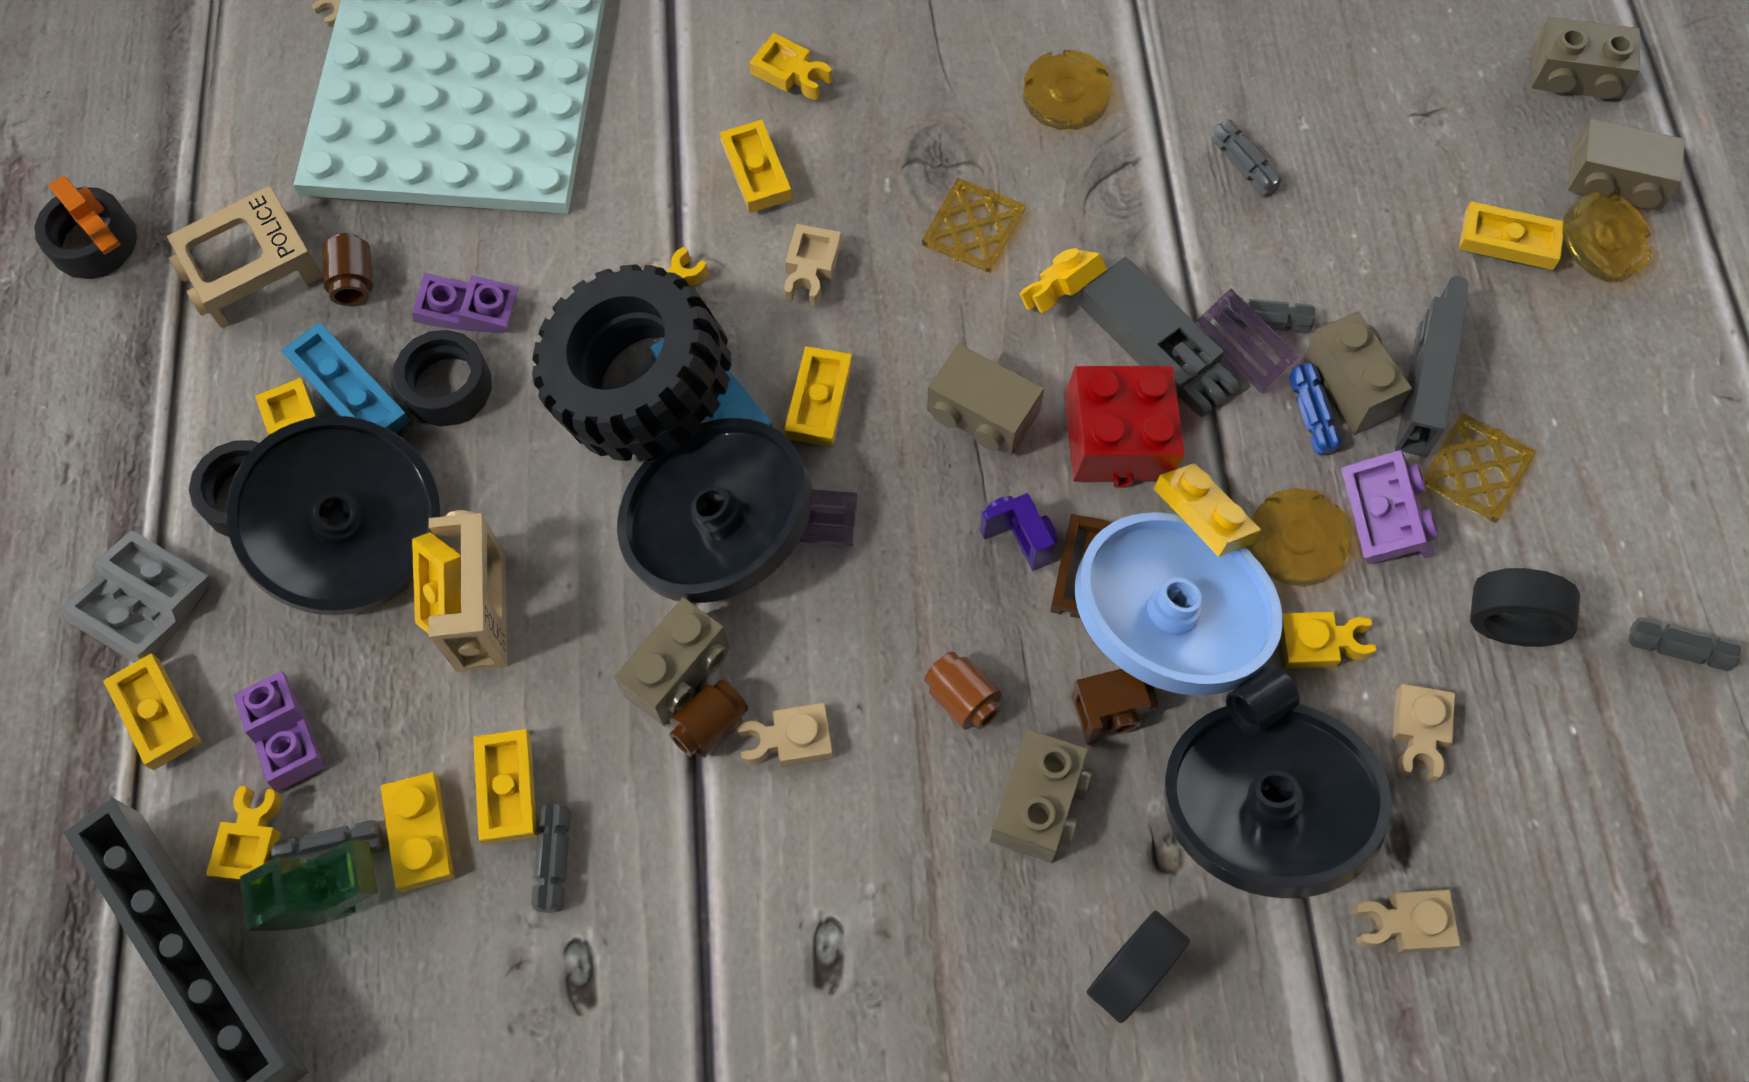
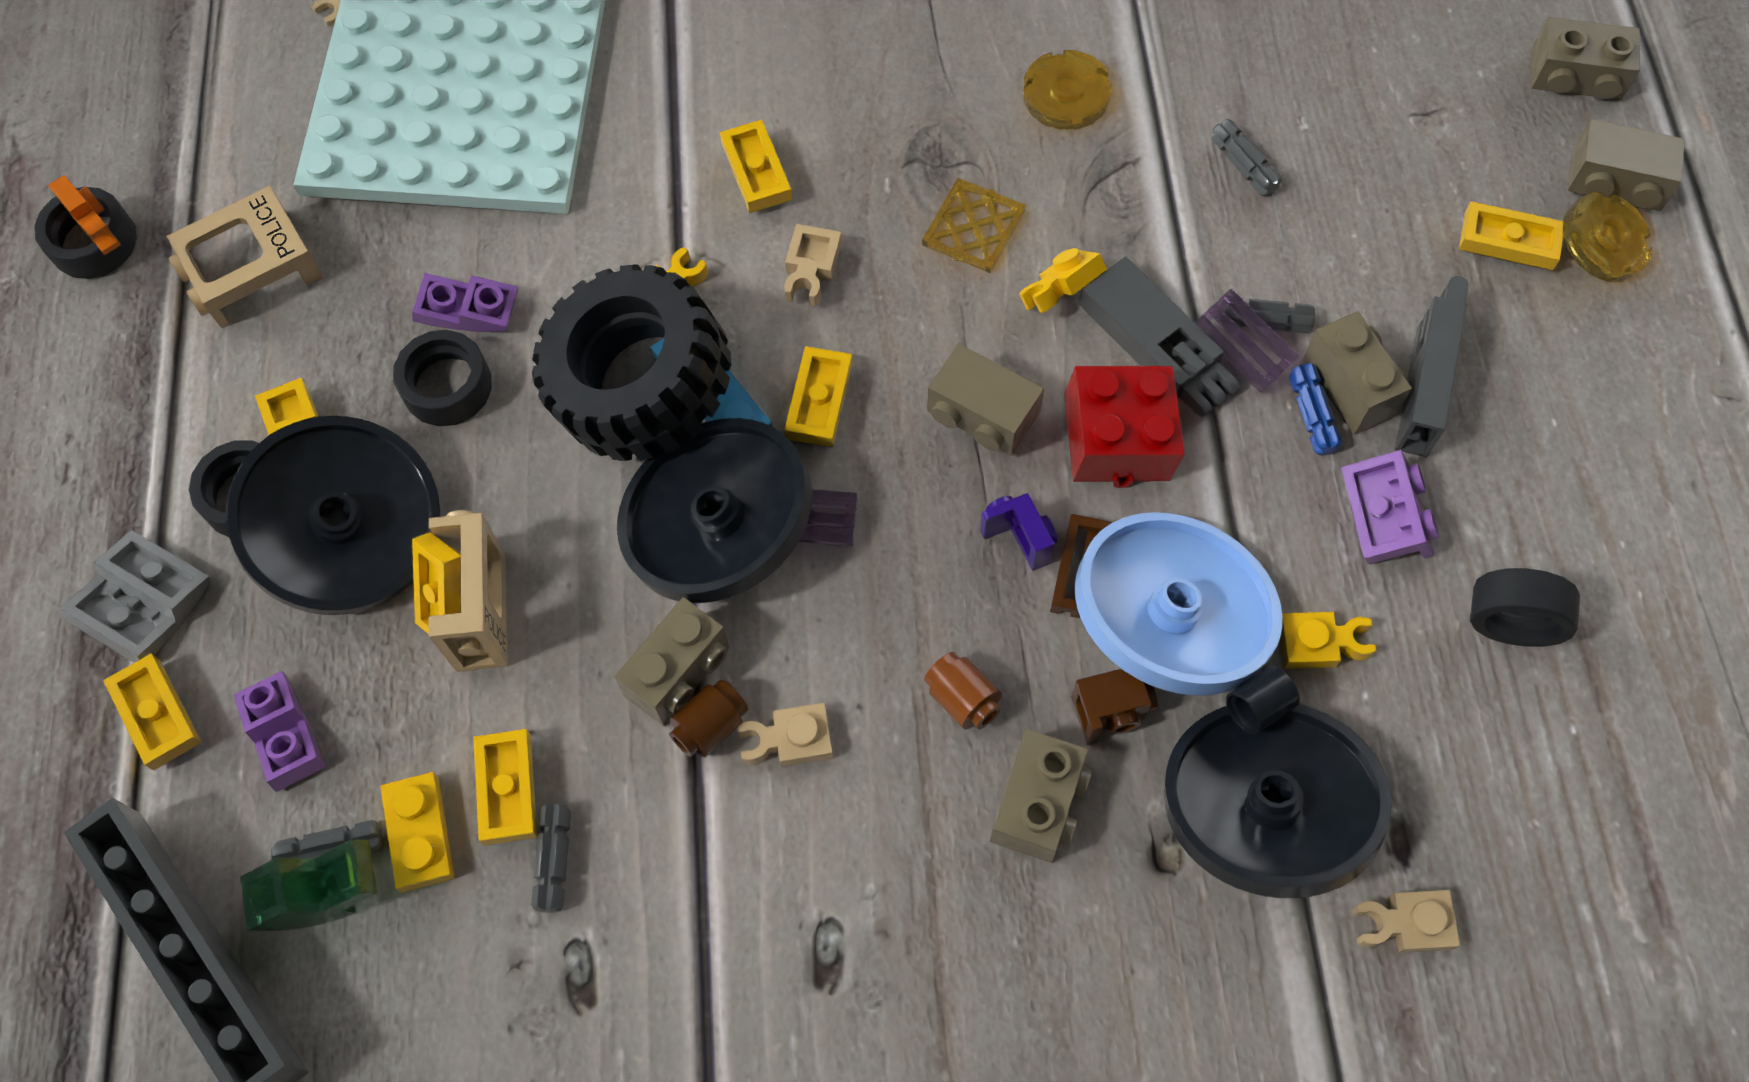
(247, 842): yellow plate -> none
(342, 379): dark azure plate -> none
(347, 269): reddish brown brick -> none
(786, 64): yellow plate -> none
(1138, 967): black tyre -> none
(1207, 509): yellow plate -> none
(1300, 537): clear yellow tile -> none
(1424, 721): tan plate -> none
(1494, 438): clear yellow window -> none
(1685, 644): dark grey axle -> none

